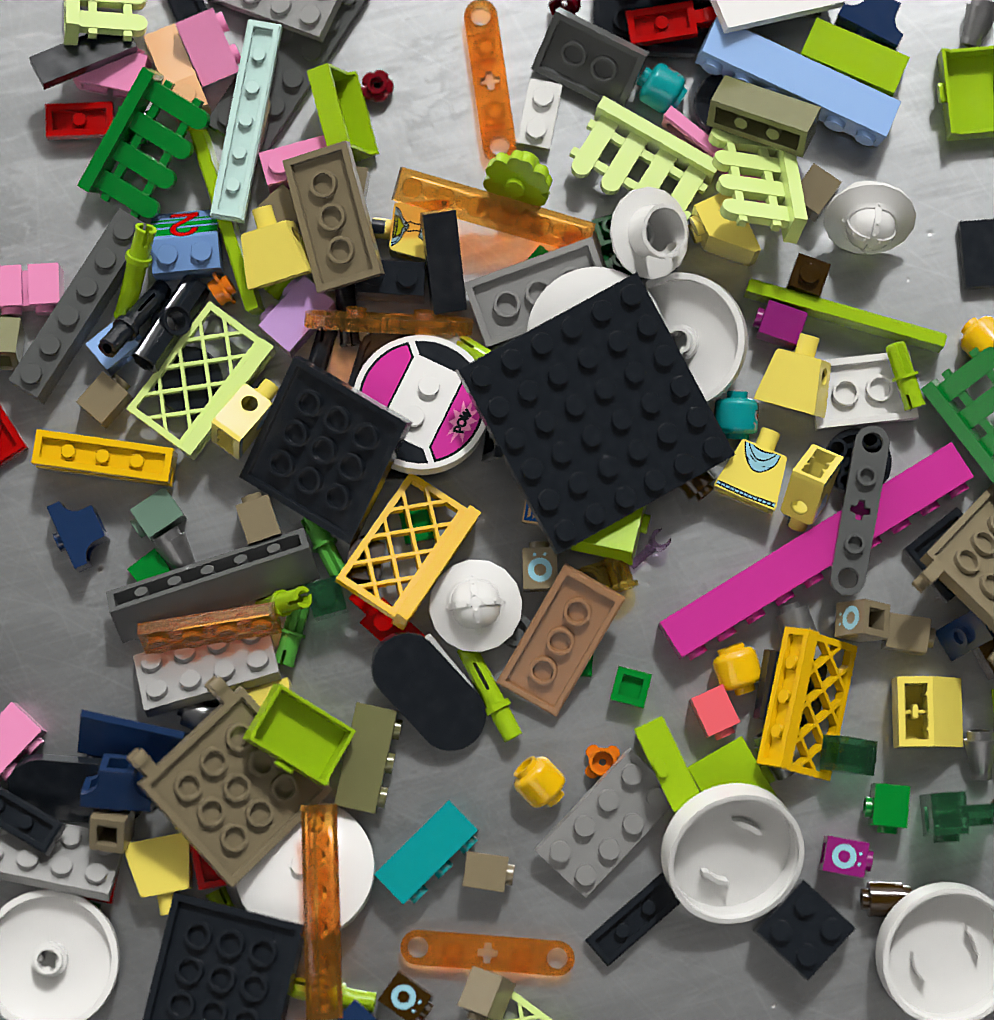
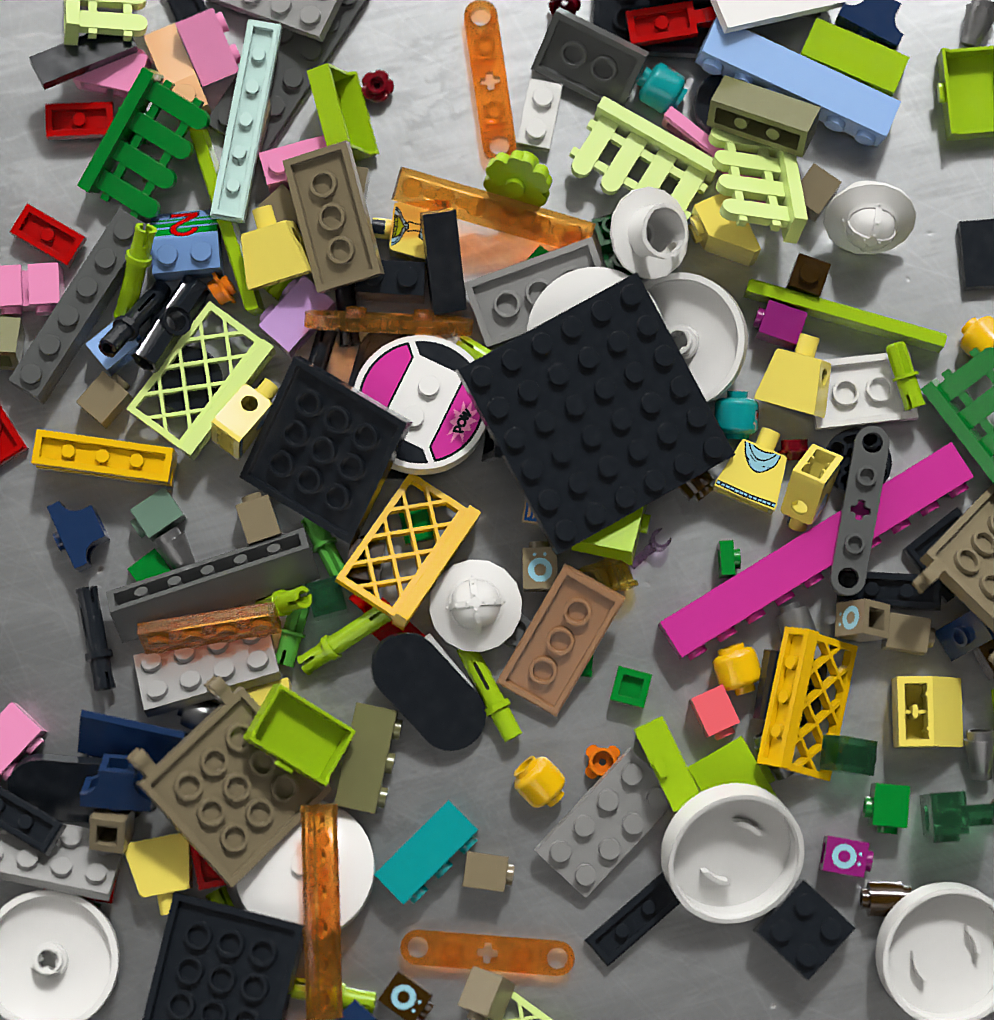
(48, 235): none -> red plate
(95, 638): none -> black pin
(333, 645): none -> lime pin
(728, 559): none -> green plate
(794, 448): none -> dark red plate
(893, 590): none -> black tile

